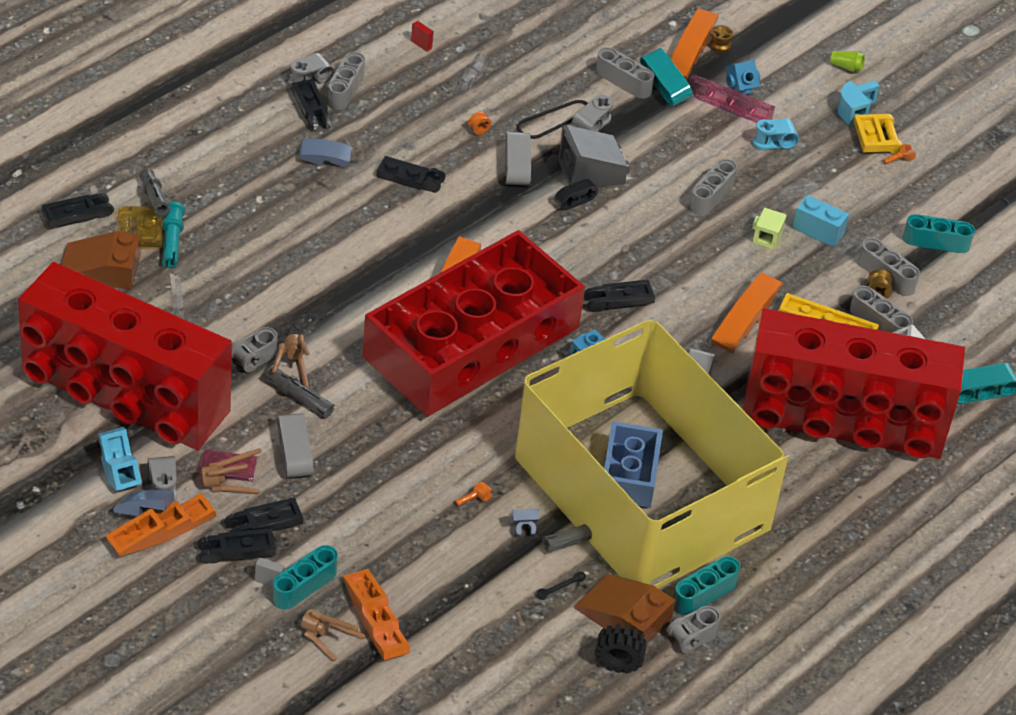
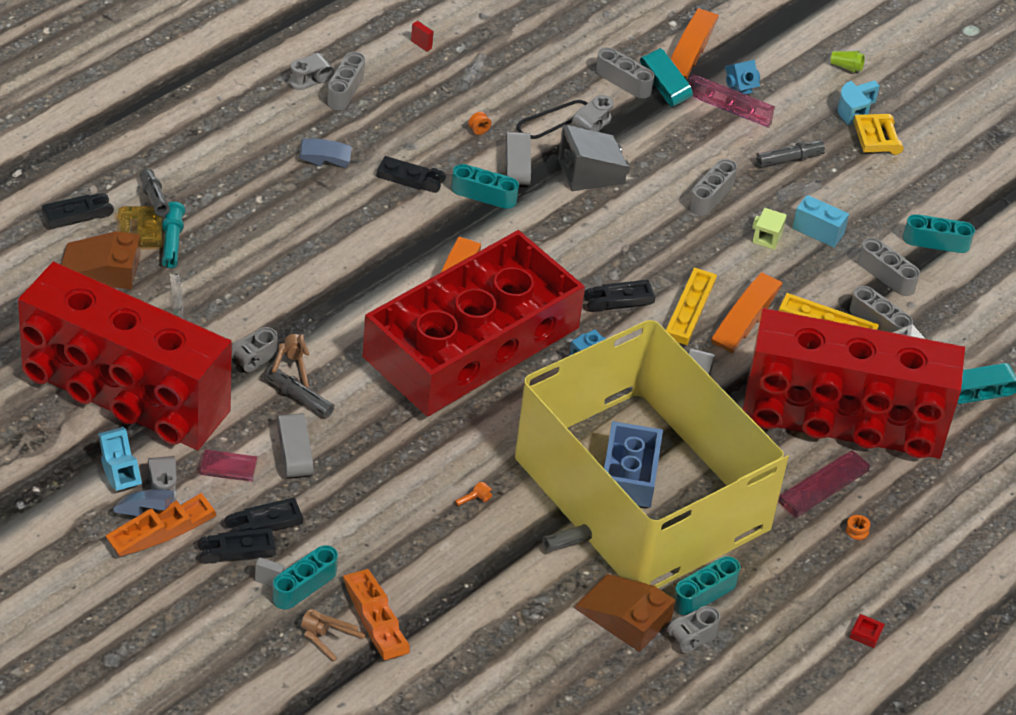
(215, 473): medium nougat plant -> none
(311, 103): black hinge -> none
(484, 186): none -> teal beam
(524, 517): sand blue tile -> none
(543, 593): black hinge -> none
(576, 194): black beam -> none
(620, 648): black tyre -> none
(691, 305): none -> yellow plate
(721, 39): pearl gold wheel -> none
(777, 134): medium azure piece -> none
(798, 151): none -> dark grey pin
(824, 483): none -> clear pink tile
(855, 533): none -> orange bush
(867, 631): none -> red tile
(880, 281): pearl gold wheel -> none
(902, 154): orange hand -> none

